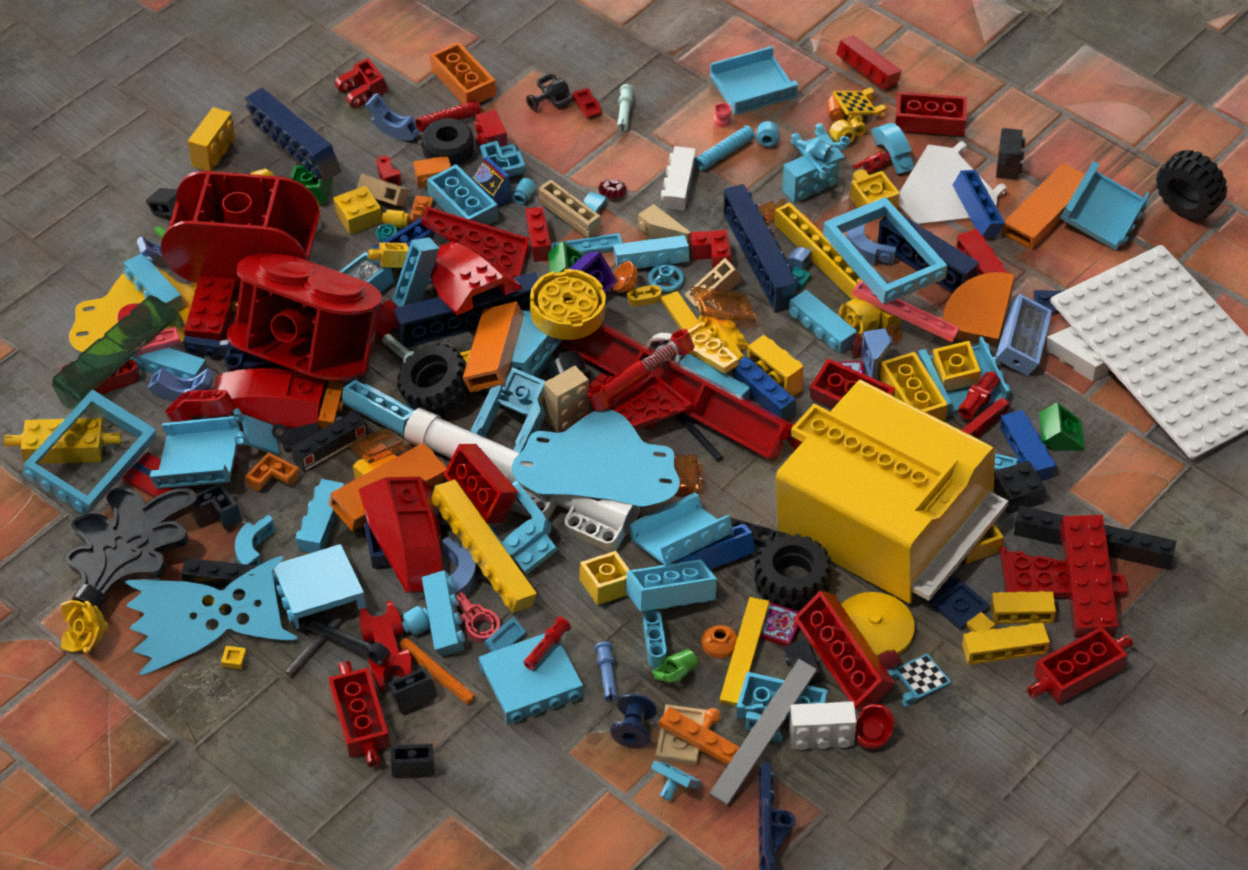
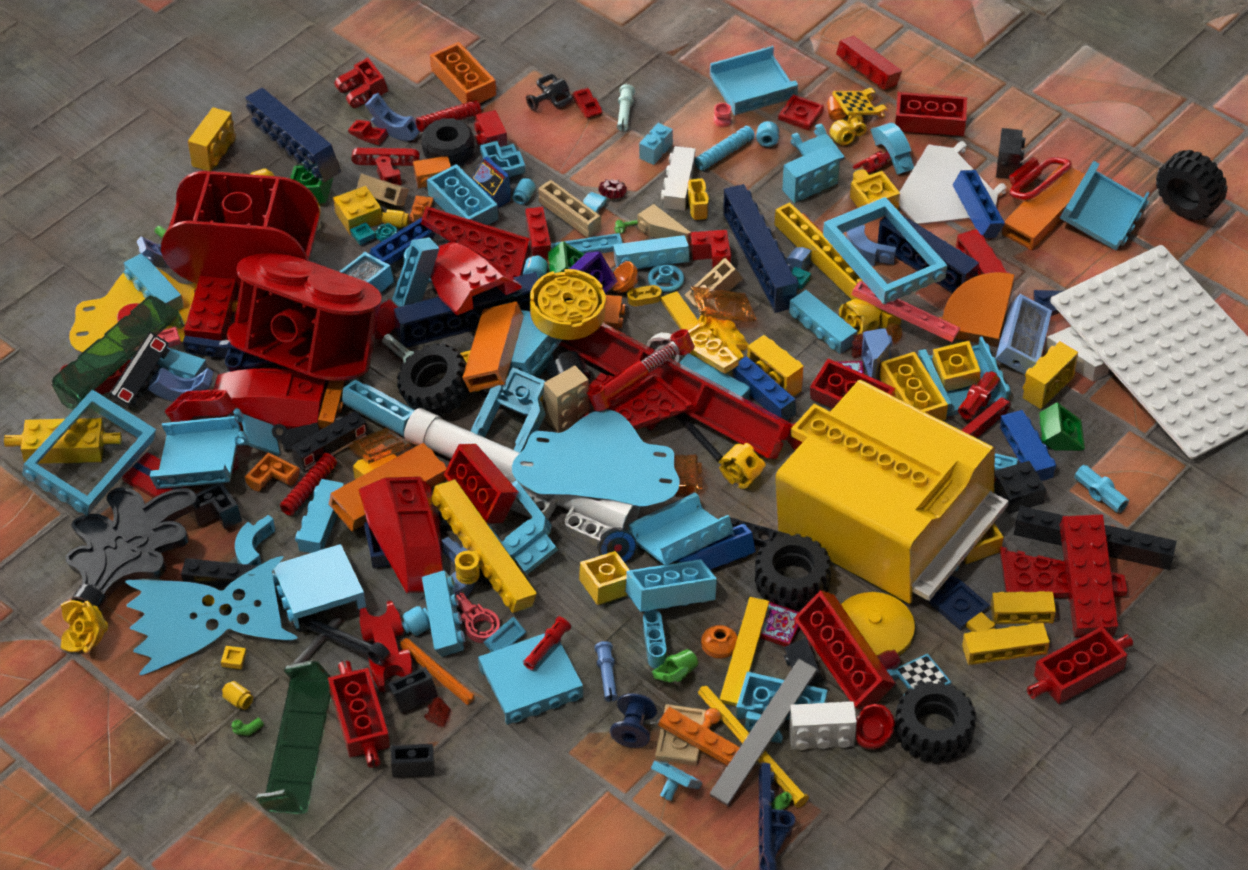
(138, 370): none -> black brick
(162, 202): black brick -> none
(237, 695): none -> yellow brick
(246, 729): none -> bright green arm
(298, 739): none -> clear green piece
(307, 484): none -> red piece
(362, 233): none -> teal plate
(364, 131): none -> red slope
(389, 254): yellow piece -> none
(406, 152): none -> red beam
(438, 712): none -> clear red tile
(467, 567): none -> yellow piece
(536, 264): none -> medium azure head
(613, 311): none -> orange brick
(618, 540): none -> tile
(620, 226): none -> bright green hand
(656, 143): none -> medium azure piece
(697, 199): none -> yellow brick
(741, 465): none -> yellow brick
(741, 733): none -> yellow axle
(768, 209): clear orange plate -> none
(781, 801): none -> bright green arm
(801, 112): none -> red tile
(820, 149): medium azure piece -> none
(940, 700): none -> black tyre
(1030, 171): none -> red bar
(1050, 374): none -> yellow brick
(1101, 488): none -> medium azure piece

